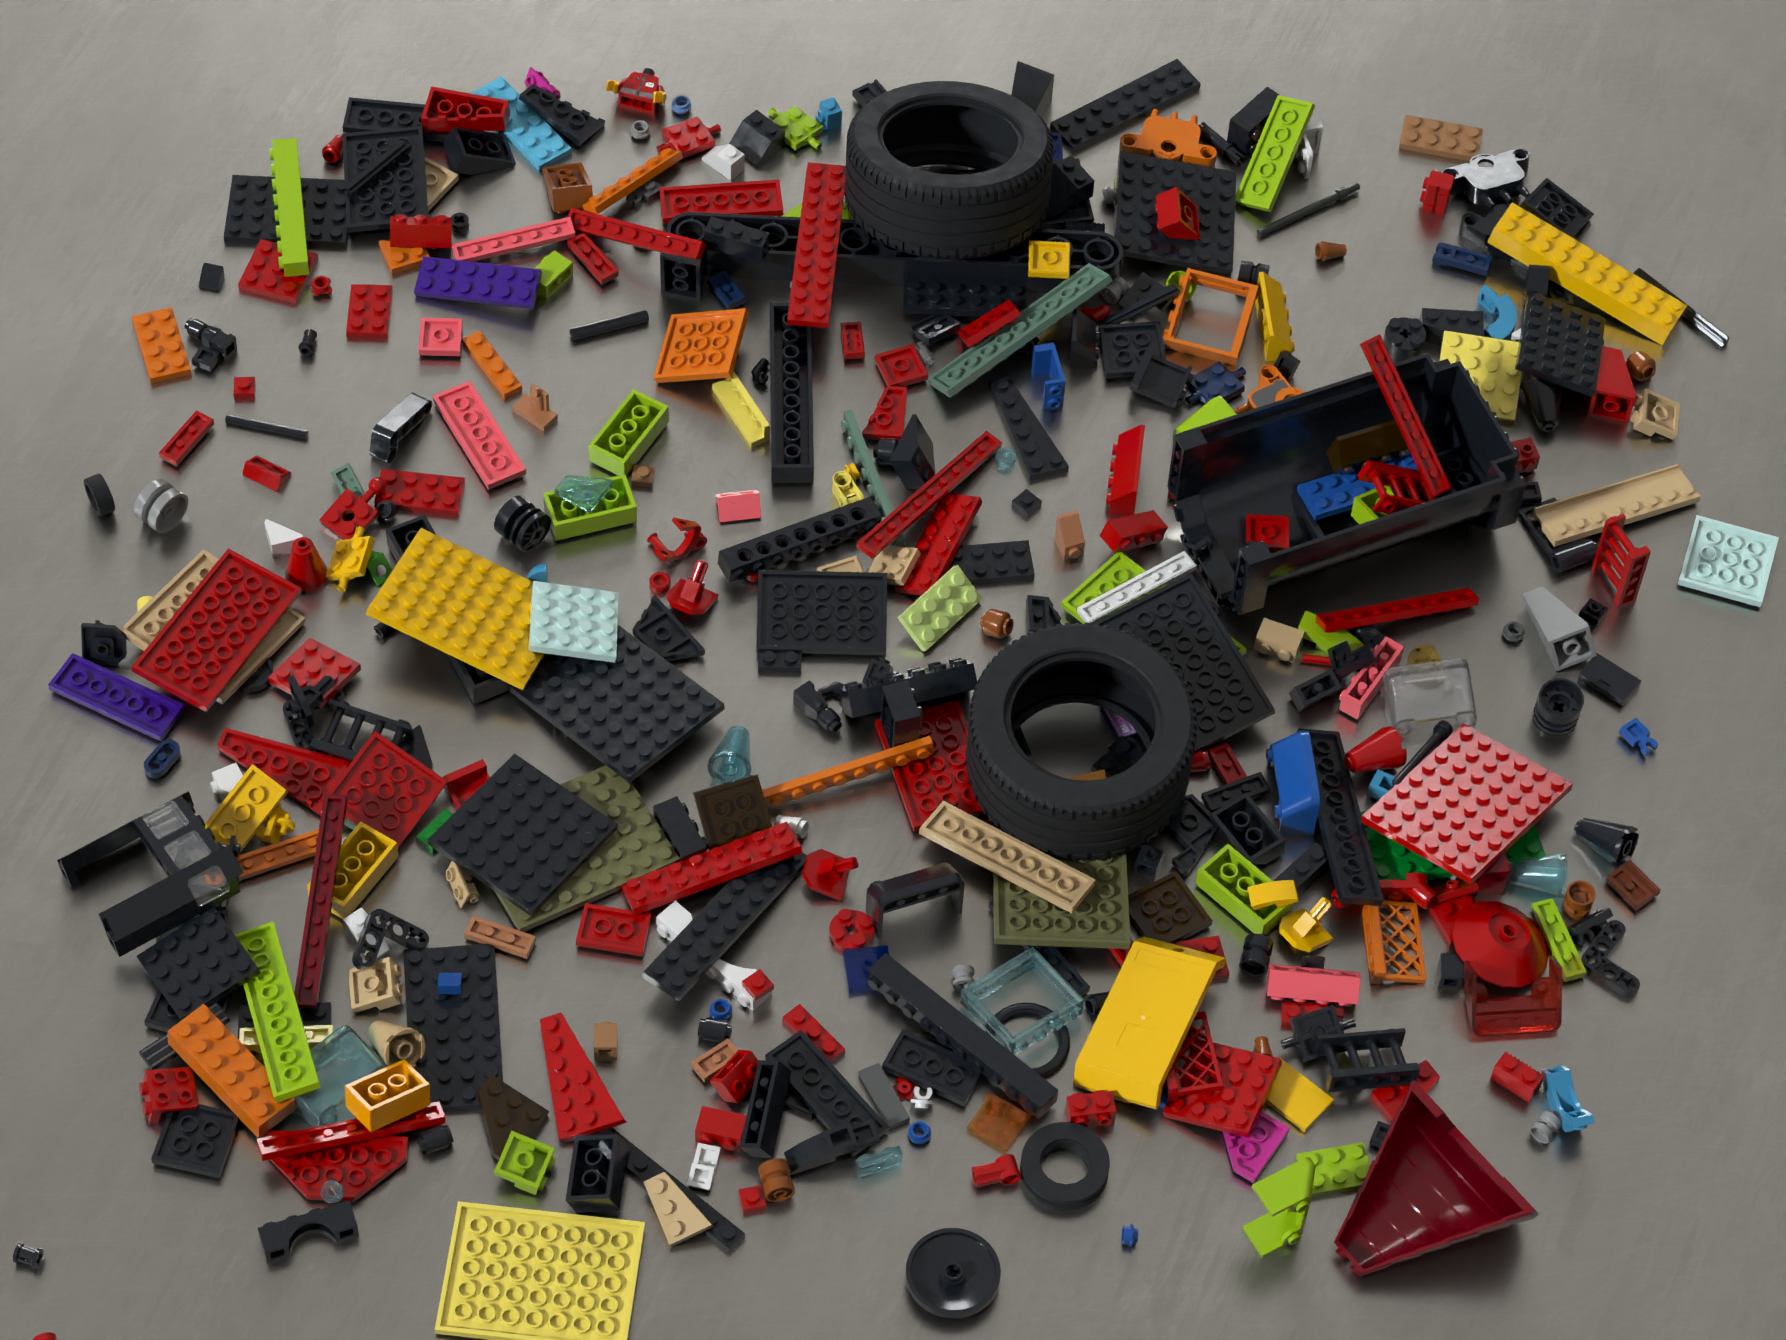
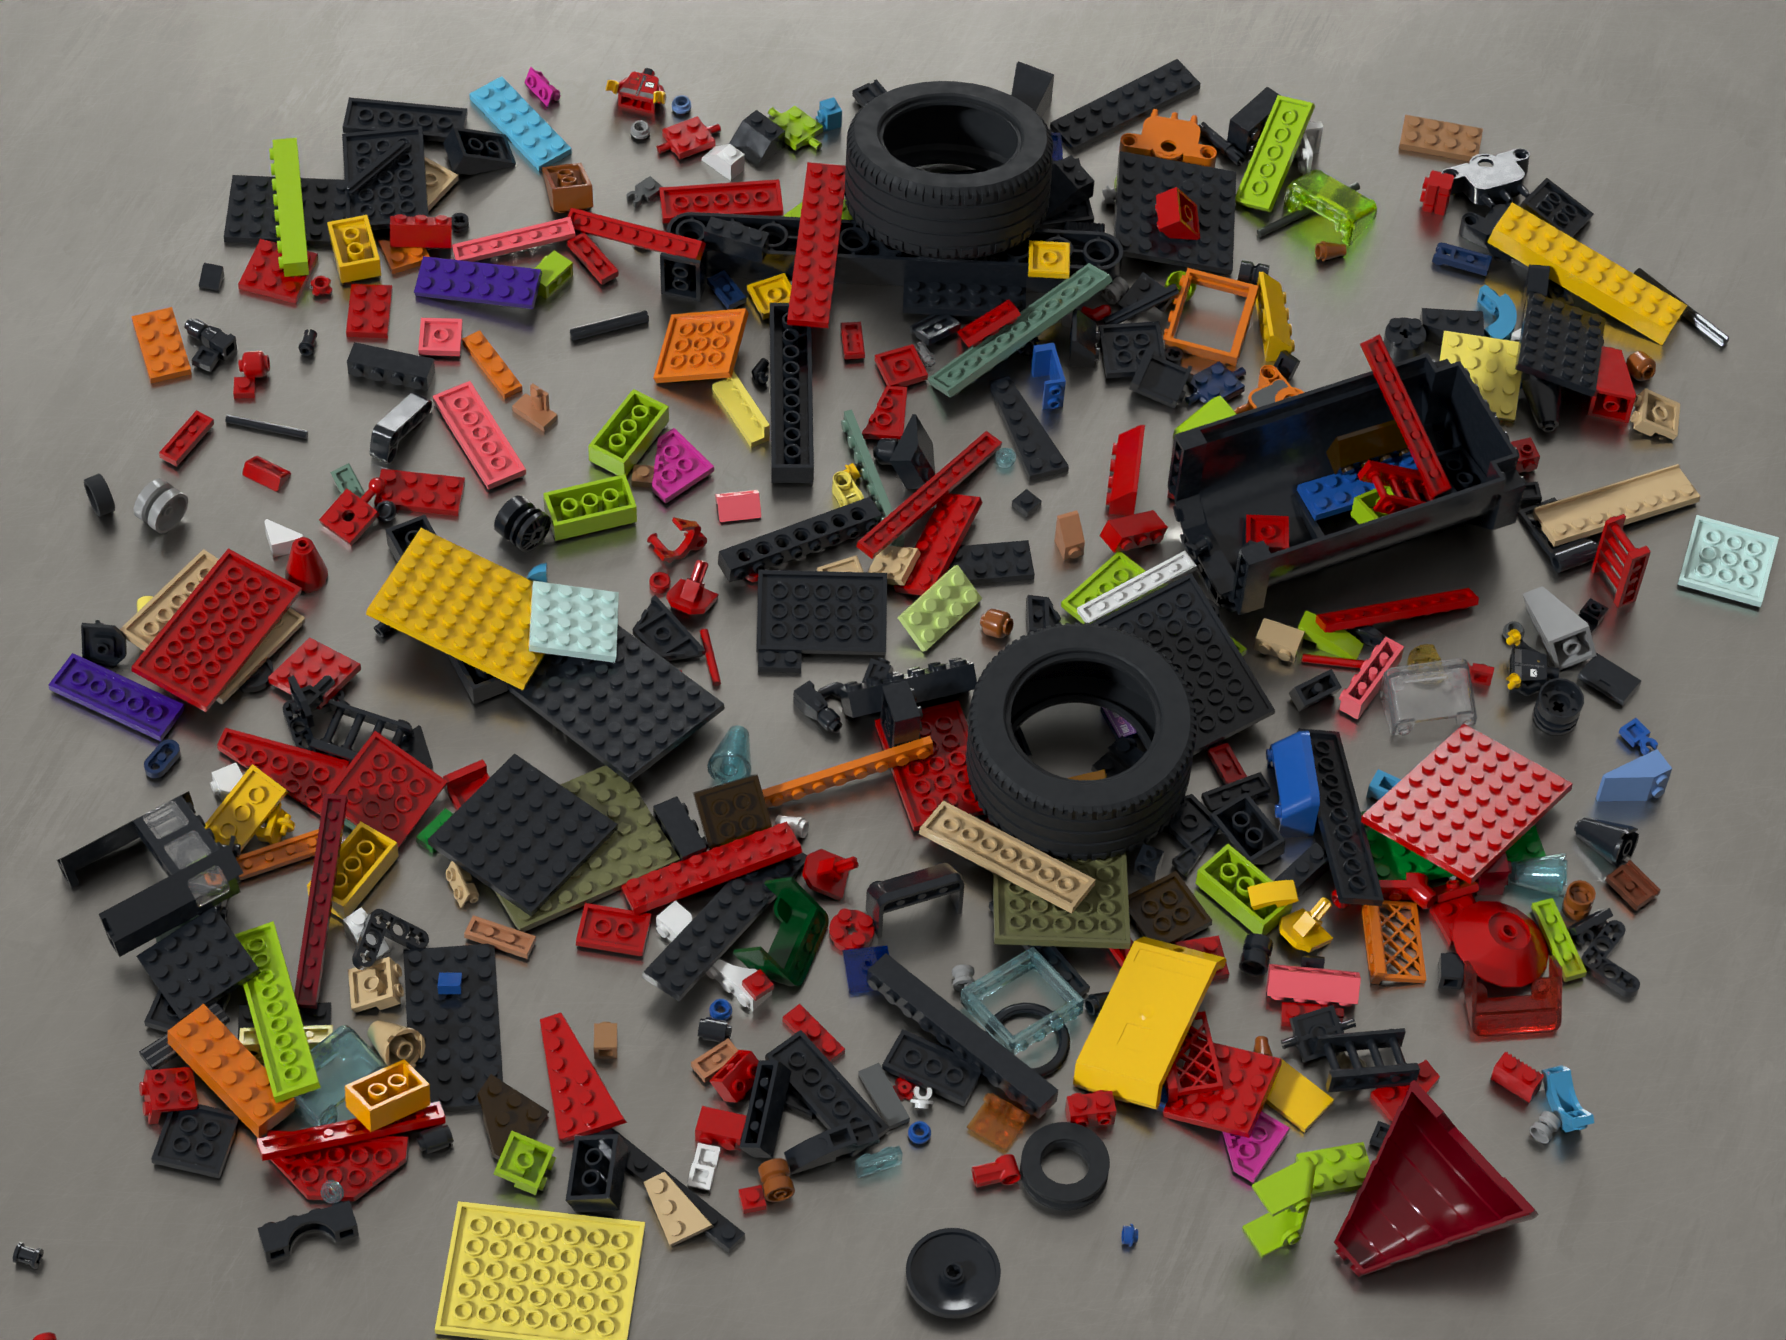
(254, 364): none -> red head
(333, 150): red cone -> none
(350, 558): yellow plate -> none
(354, 249): none -> yellow slope
(375, 560): bright green bracket -> none
(390, 366): none -> black brick
(463, 110): red wedge -> none
(570, 121): black wing -> none
(583, 491): clear light blue wing -> none
(632, 181): orange plate -> none
(677, 466): none -> dark pink plate
(710, 657): none -> red bar
(770, 290): none -> yellow plate
(797, 937): none -> dark green windscreen
(1176, 352): none -> black bush
(1200, 761): red cone -> none
(1332, 200): none -> clear neon green windscreen
(1347, 661): black plate -> none
(1377, 752): red cone -> none
(1441, 731): black piece -> none
(1481, 673): none -> red plate
(1527, 667): none -> black torso
(1636, 780): none -> medium blue slope

